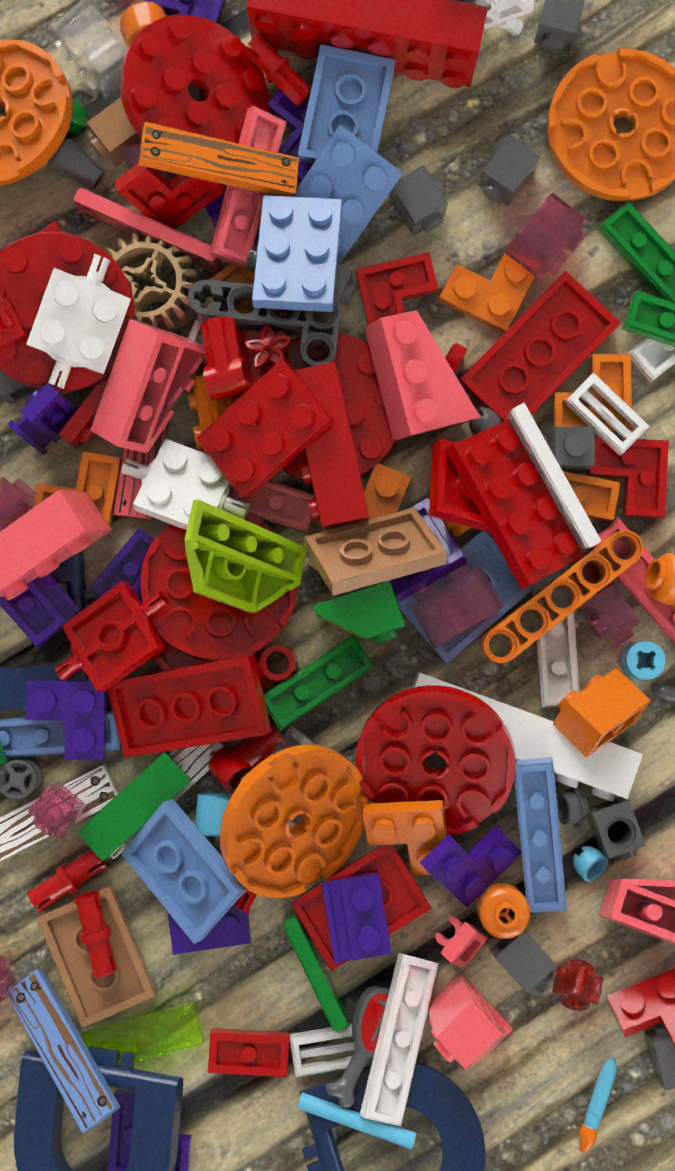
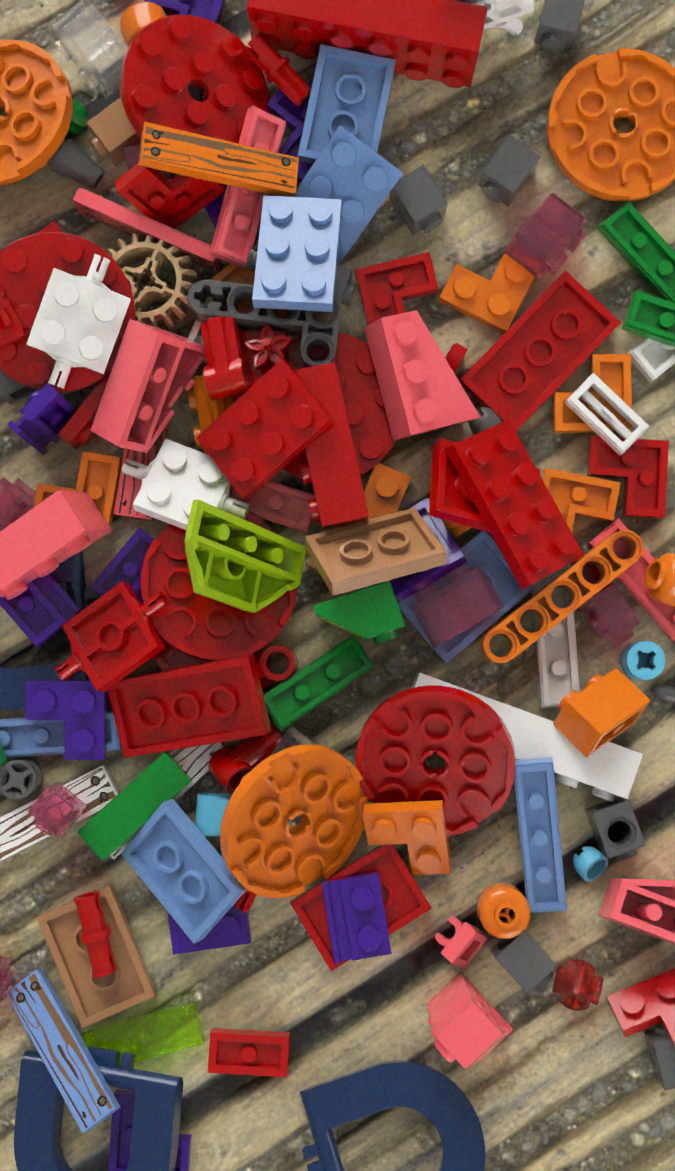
(66, 880): red pin -> none
(315, 971): green tile -> none
(317, 1036): white tile -> none
(353, 1120): medium azure bar -> none
(365, 1033): dark grey piece -> none
(399, 1040): white tile -> none
(471, 872): dark purple plate -> none
(553, 477): white tile -> none
(572, 807): dark grey plate -> none
(573, 447): dark grey brick -> none
(597, 1105): medium azure piece -> none

